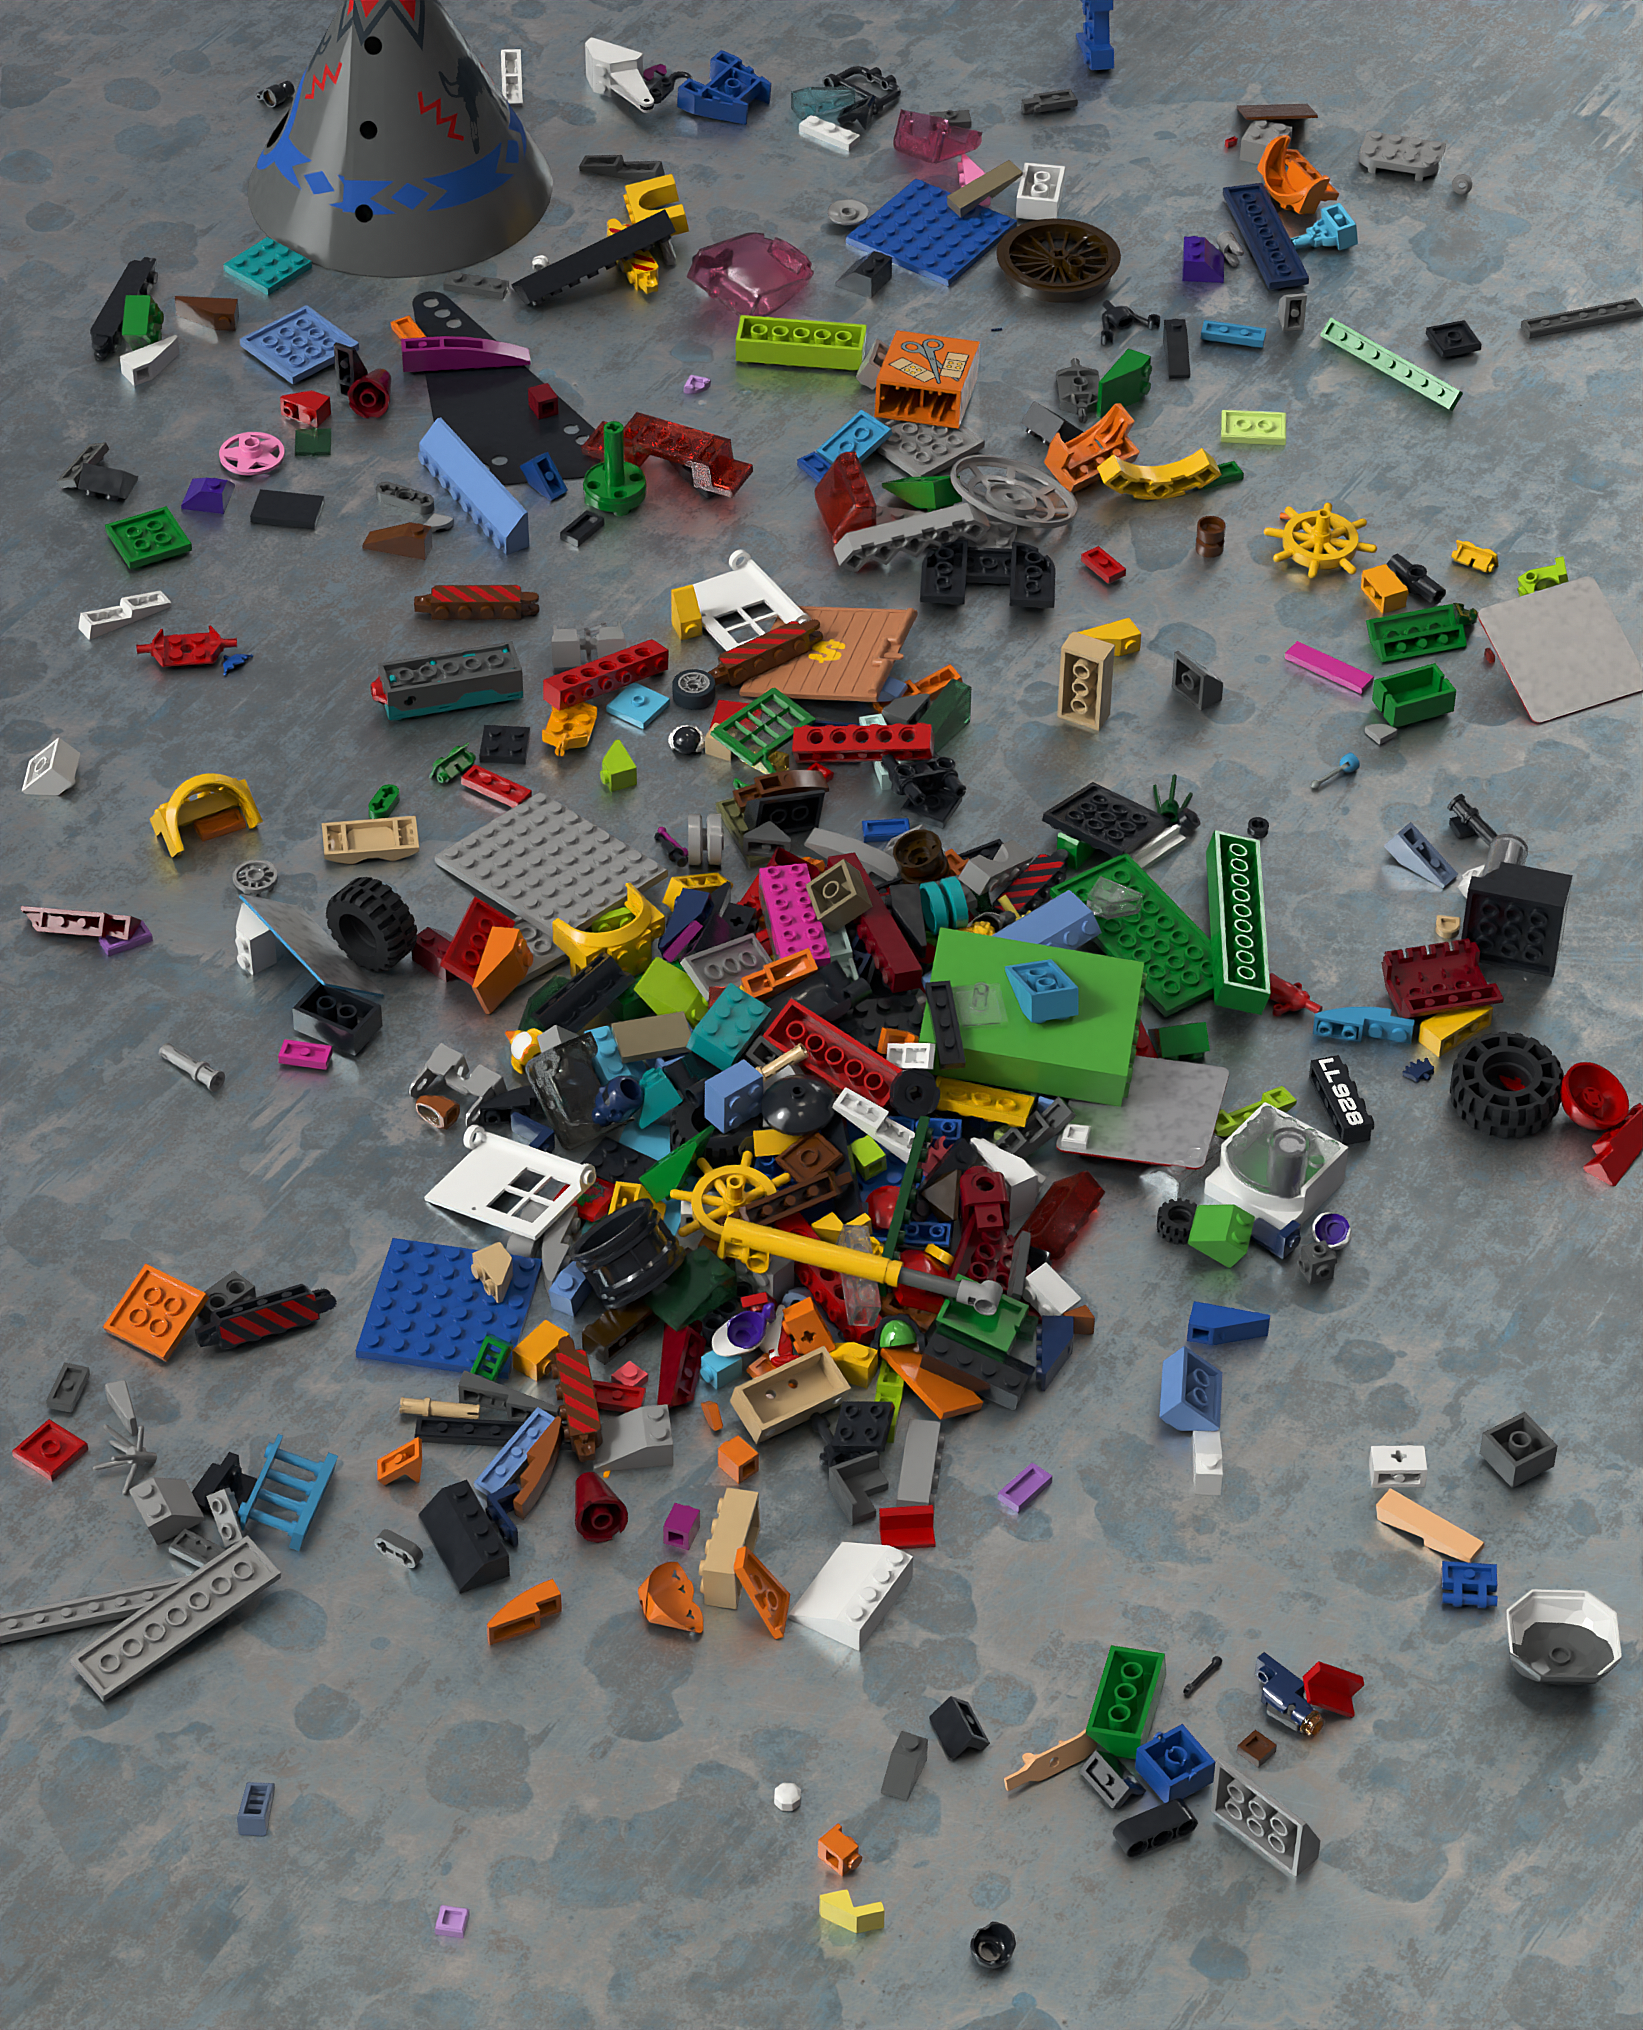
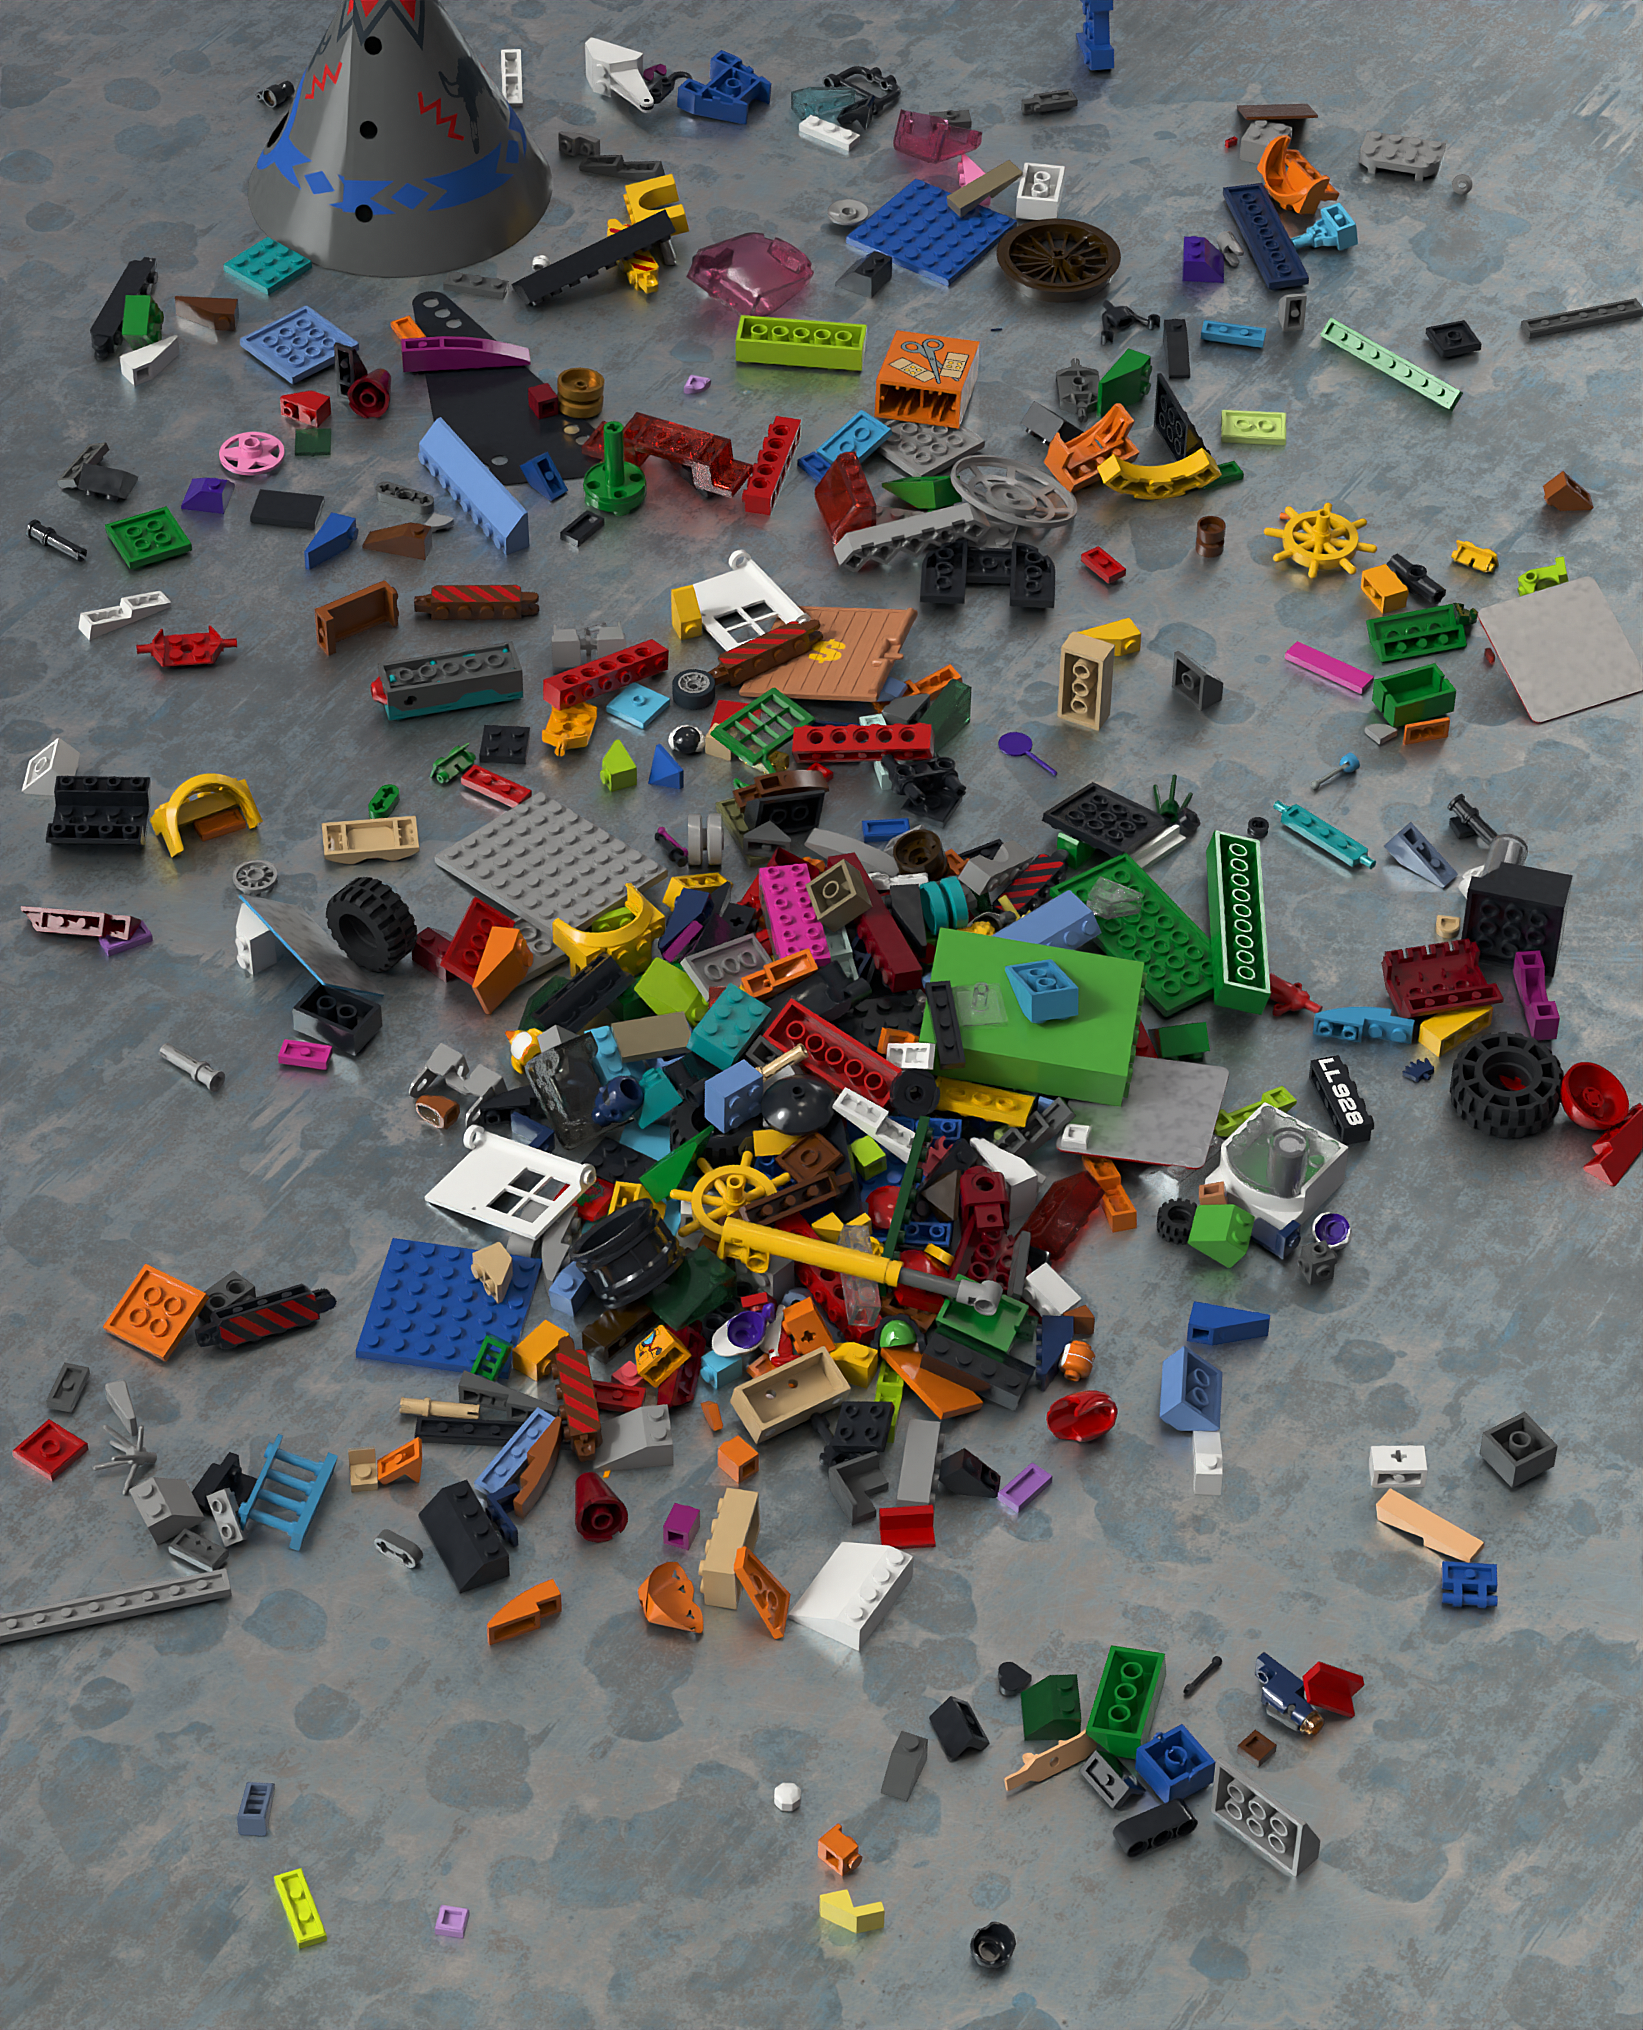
(48, 537): none -> black pin
(100, 810): none -> black slope
(175, 1618): light grey plate -> none
(234, 660): blue piece -> none
(300, 1908): none -> neon yellow tile
(331, 539): none -> blue slope
(355, 614): none -> dark orange panel
(363, 1469): none -> tan slope
(578, 143): none -> light grey slope
(580, 392): none -> pearl gold wheel
(659, 1355): none -> light orange torso
(665, 770): none -> blue slope
(772, 465): none -> red brick
(872, 364): light grey slope -> none
(883, 882): none -> white tile
(969, 1475): none -> black slope
(1012, 1678): none -> black tile
(1018, 745): none -> dark purple piece
(1052, 1709): none -> dark green slope
(1077, 1361): none -> orange head
(1082, 1416): none -> red hair
(1115, 1202): none -> orange slope
(1173, 423): none -> black slope
(1213, 1194): none -> nougat brick
(1324, 835): none -> teal plate
(1426, 731): none -> orange slope
(1530, 981): none -> magenta arch
(1563, 1637): rock -> none
(1566, 494): none -> dark orange slope

